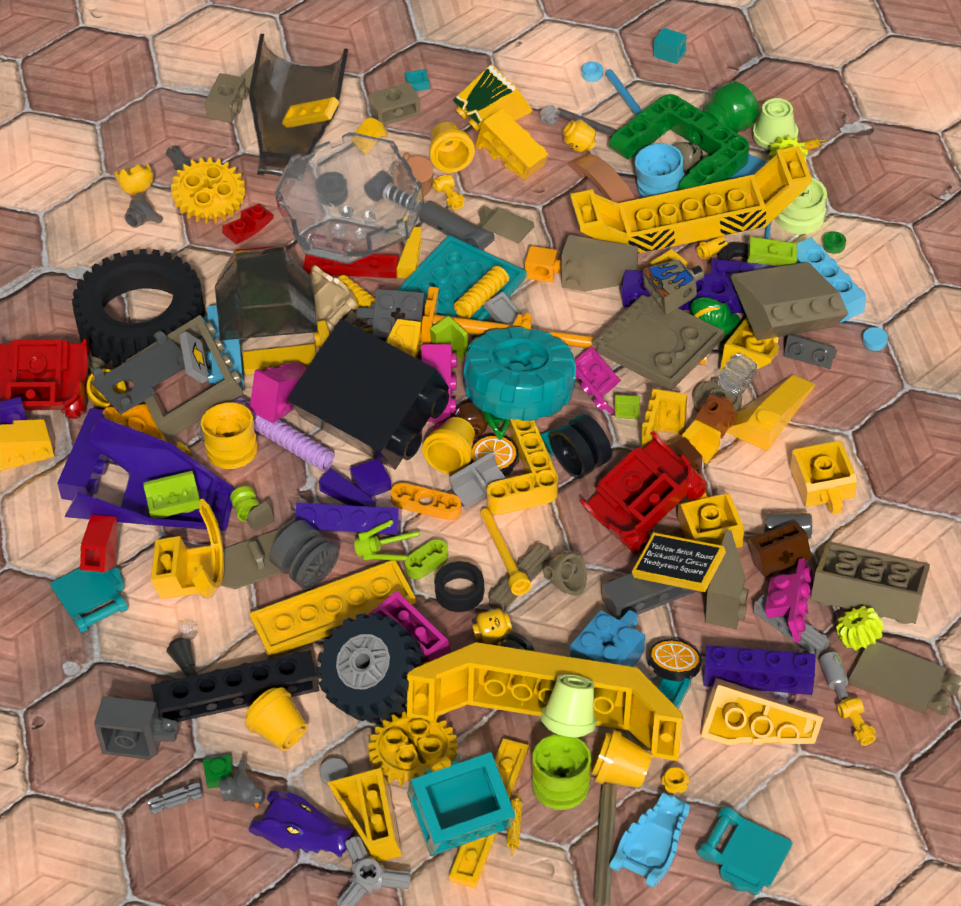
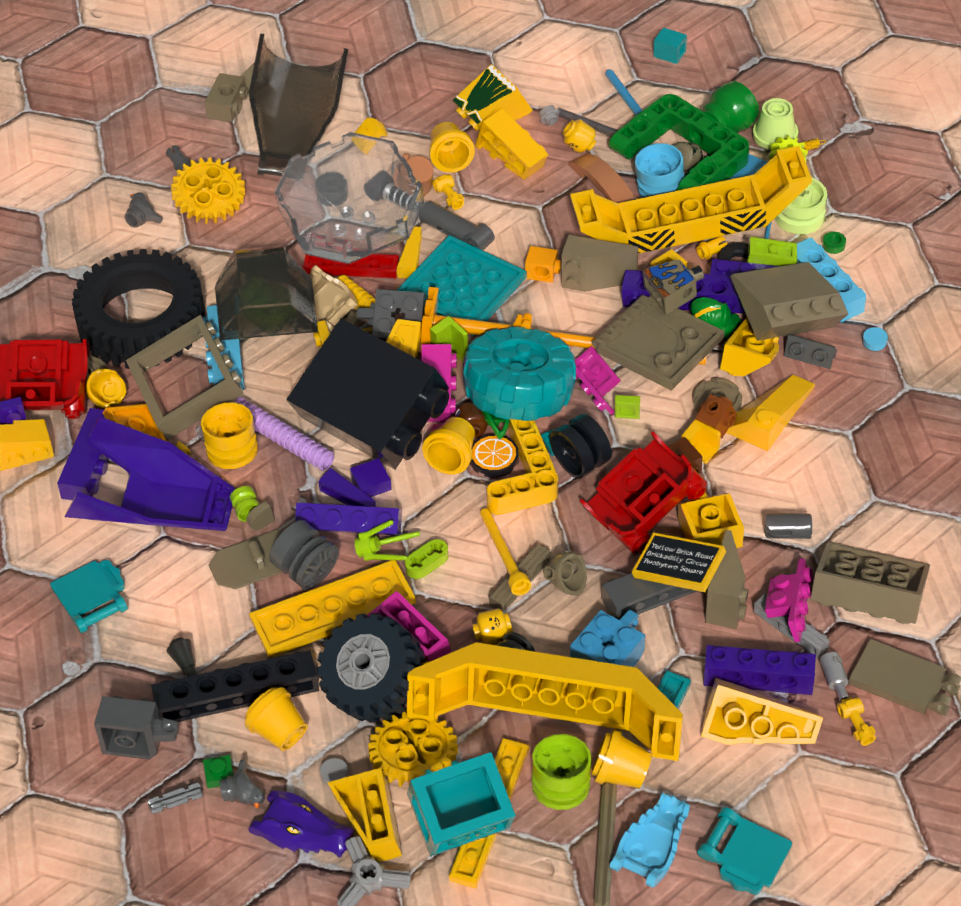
(99, 544): red slope -> none
(135, 180): yellow hair -> none
(143, 370): dark grey piece -> none
(172, 495): lime bracket -> none
(186, 629): clear hinge -> none
(189, 571): yellow piece -> none
(193, 357): light grey tile -> none
(250, 223): red slope -> none
(272, 389): dark pink wedge -> none
(277, 356): yellow tile -> none
(310, 112): yellow tile -> none
(394, 104): dark tan brick -> none
(418, 79): teal tile -> none
(434, 509): light orange beam -> none
(458, 570): black tyre -> none
(472, 481): light grey panel -> none
(481, 292): yellow piece -> none
(502, 309): light grey tile -> none
(505, 223): dark tan panel -> none
(513, 834): yellow piece -> none
(570, 707): yellowish green piece -> none
(592, 71): medium azure tile -> none
(665, 413): yellow plate -> none
(674, 660): tile -> none
(675, 774): yellow plate -> none
(737, 374): clear gear -> none
(780, 548): reddish brown brick -> none
(824, 475): yellow hinge -> none
(859, 628): neon yellow gear -> none

